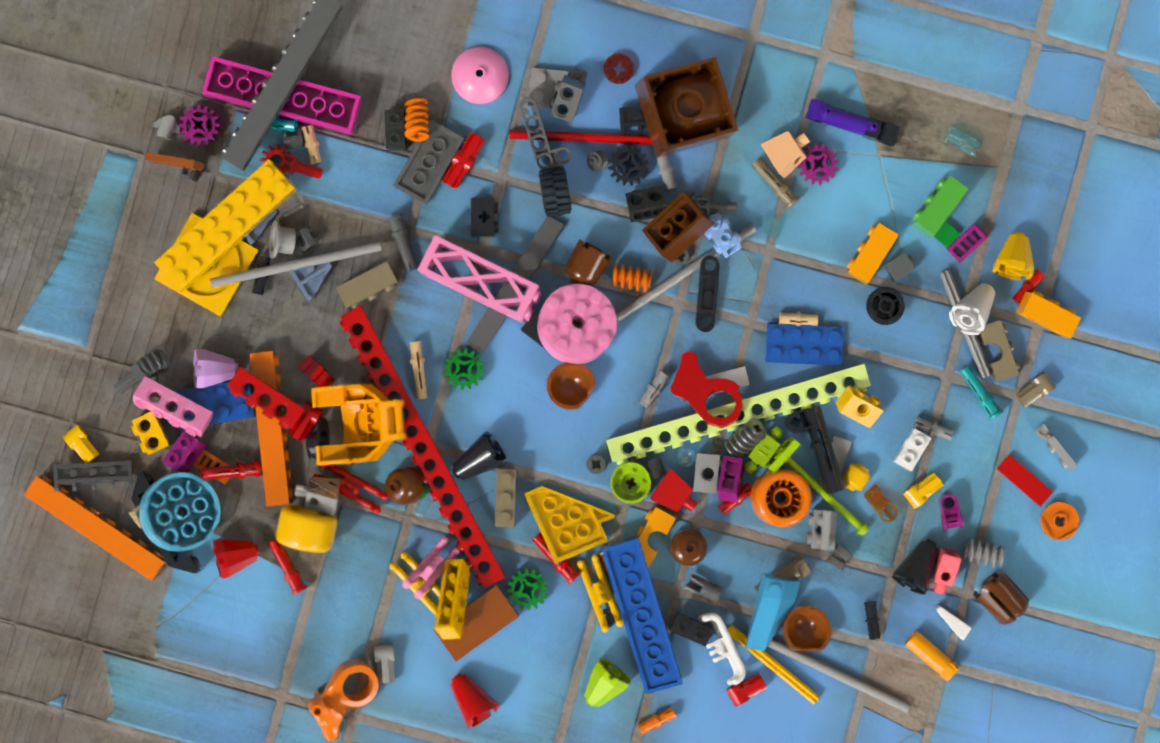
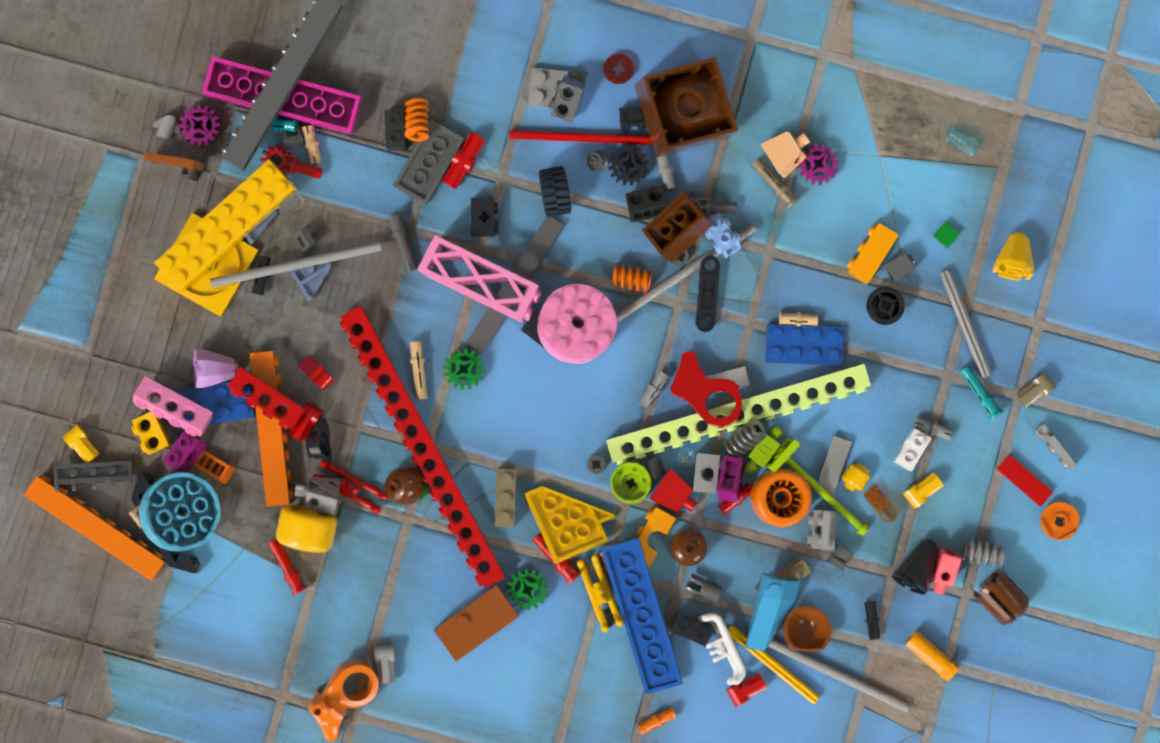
(148, 366): dark grey gear -> none
(234, 555): red cone -> none
(240, 467): red pin -> none
(281, 239): light grey piece -> none
(366, 423): light orange piece -> none
(367, 286): dark tan brick -> none
(416, 585): yellow piece -> none
(430, 568): bright pink piece -> none
(452, 599): yellow brick -> none
(472, 700): red cone -> none
(479, 458): black cone -> none
(484, 88): bright pink dish -> none
(540, 132): dark grey beam -> none
(570, 385): dark orange cylinder -> none
(586, 264): reddish brown cylinder -> none
(605, 683): lime cone -> none
(815, 422): black piece -> none
(865, 414): yellow brick -> none
(867, 127): dark purple piece -> none
(938, 206): bright green brick -> none
(950, 513): magenta piece -> none
(958, 626): white slope -> none
(973, 310): white cone -> none
(983, 236): magenta slope -> none
(1005, 366): dark tan arch -> none
(1029, 286): red pin -> none
(1048, 314): light orange brick -> none

